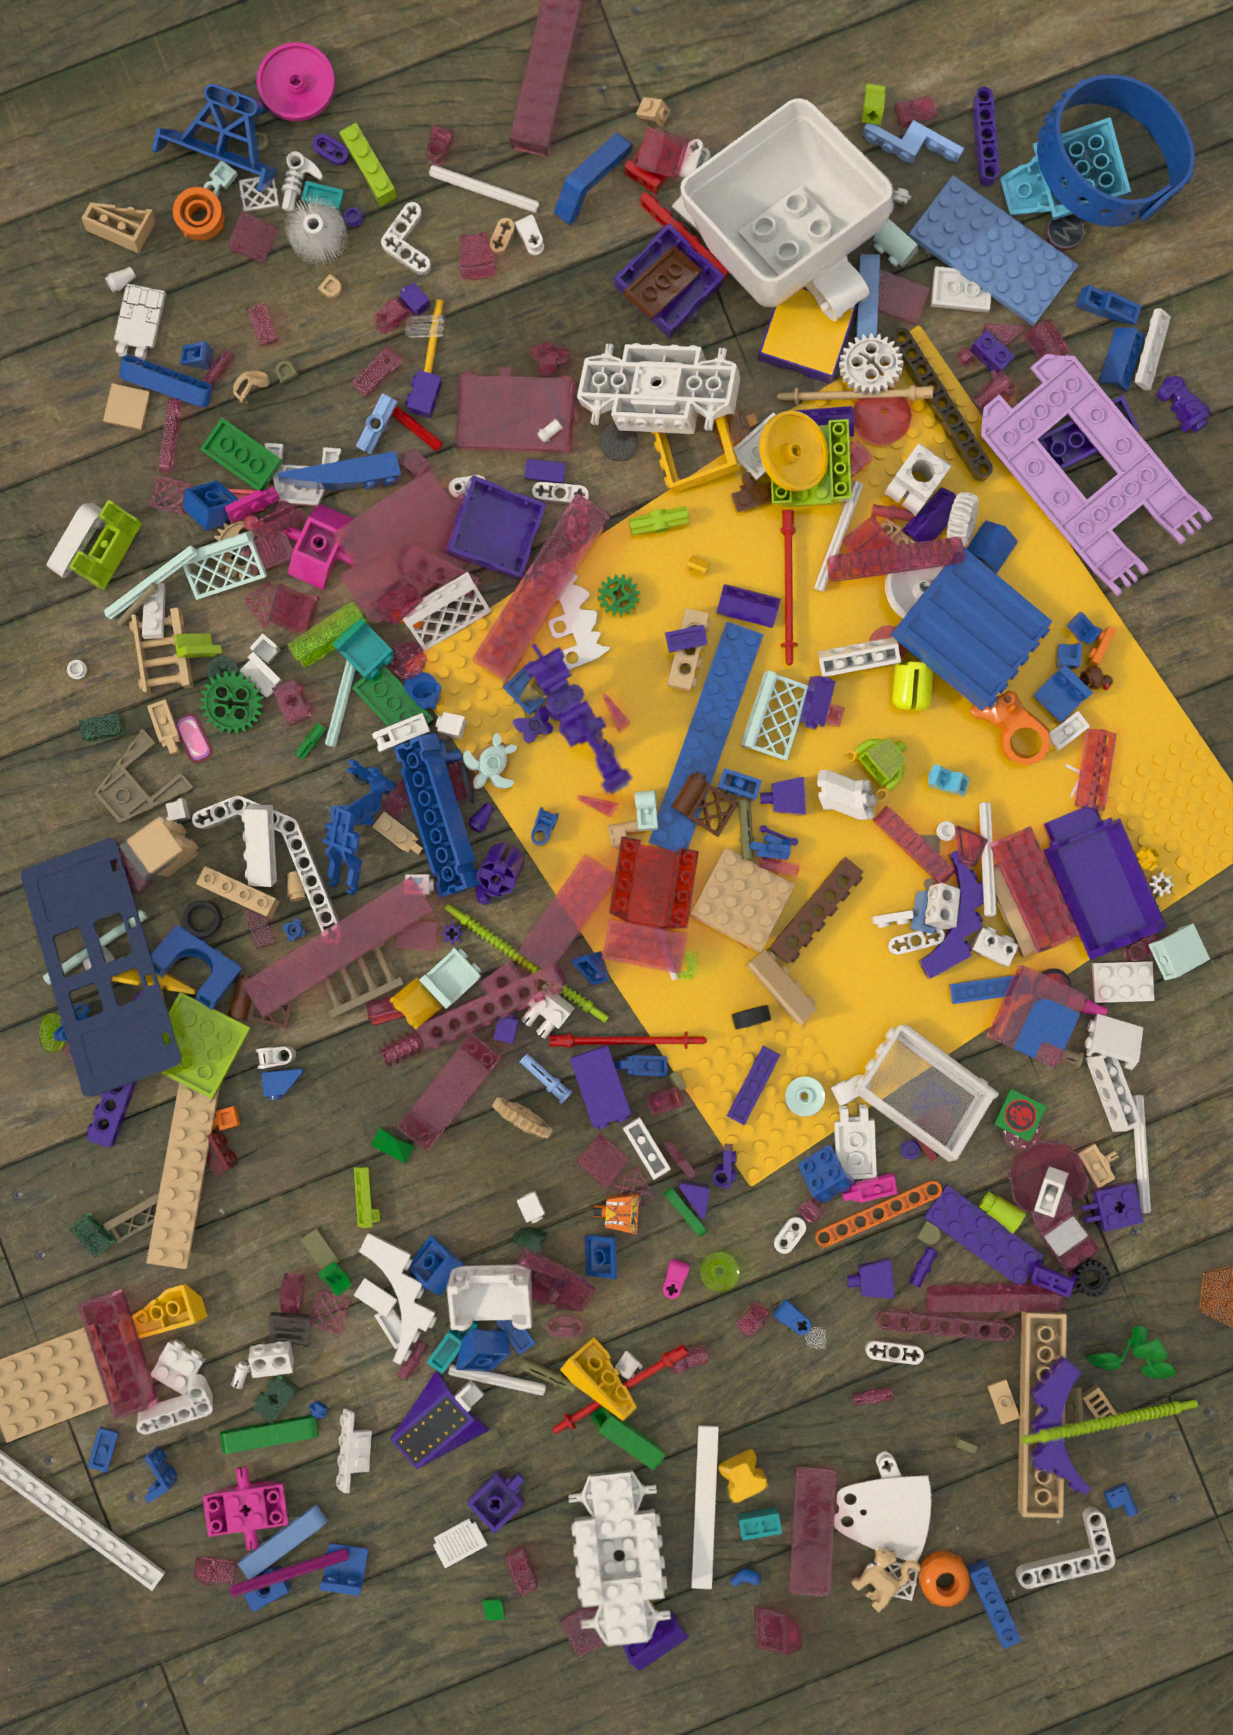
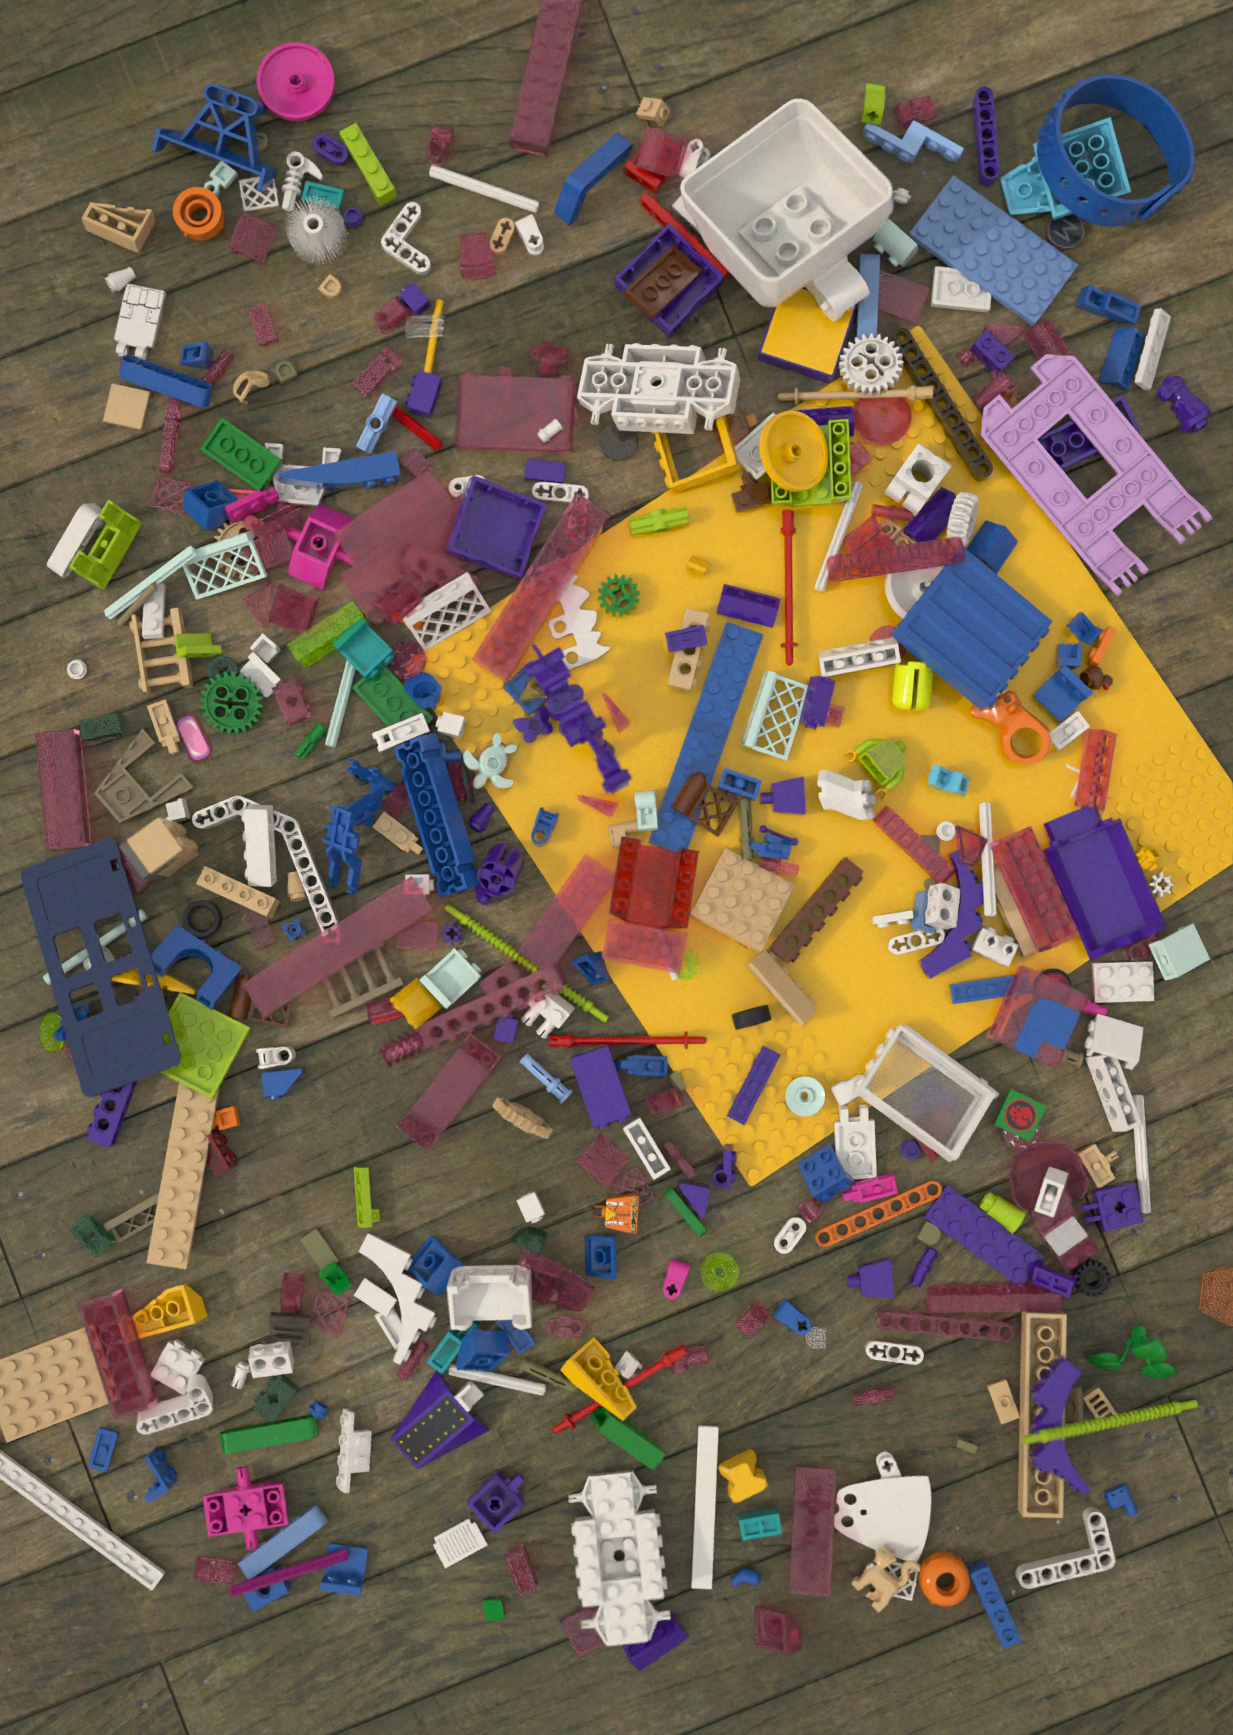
(63, 790): none -> clear pink brick
(392, 1145): green slope -> none

